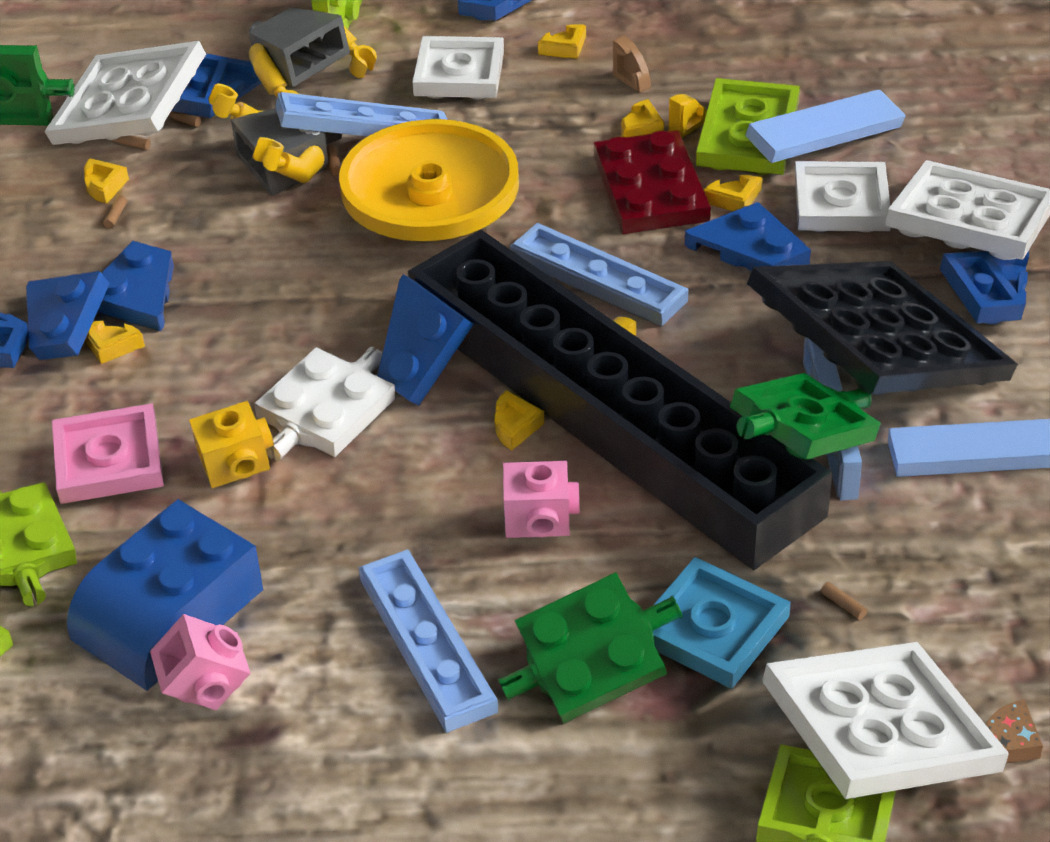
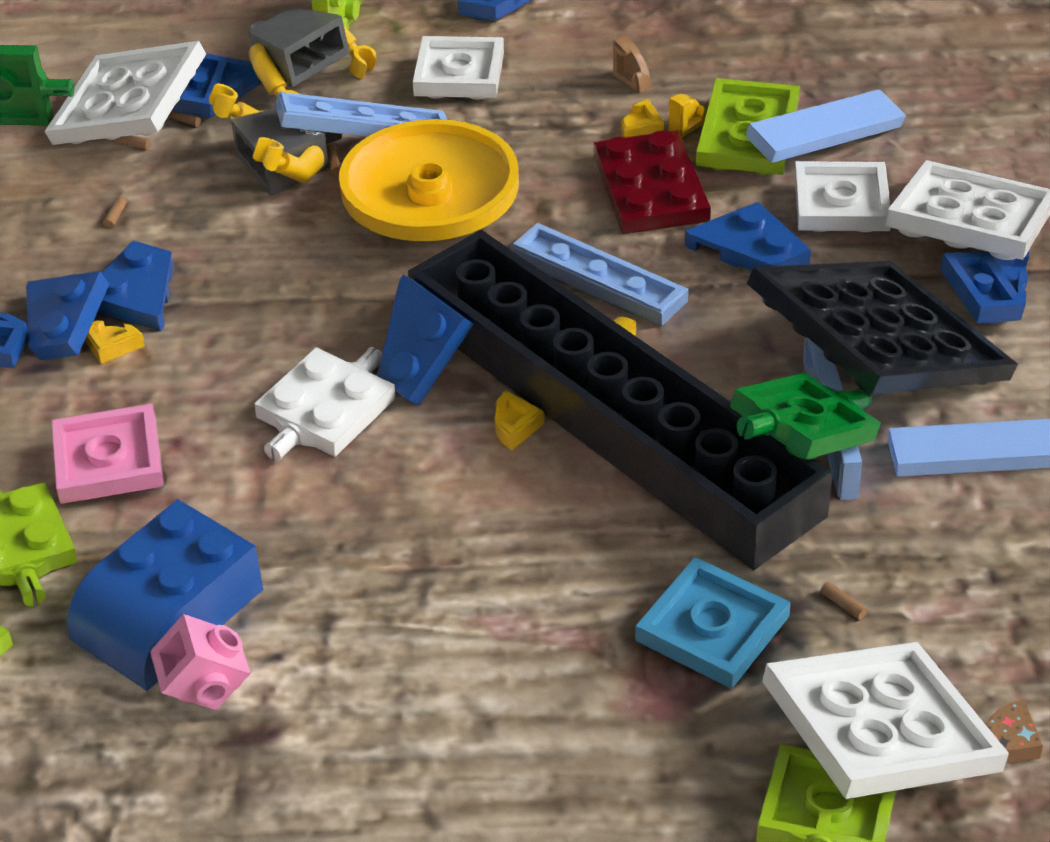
(104, 179): yellow tile -> none
(231, 443): yellow brick -> none
(428, 641): light blue tile -> none
(538, 499): bright pink brick -> none
(563, 44): yellow tile -> none
(590, 647): green plate -> none
(734, 194): yellow tile -> none

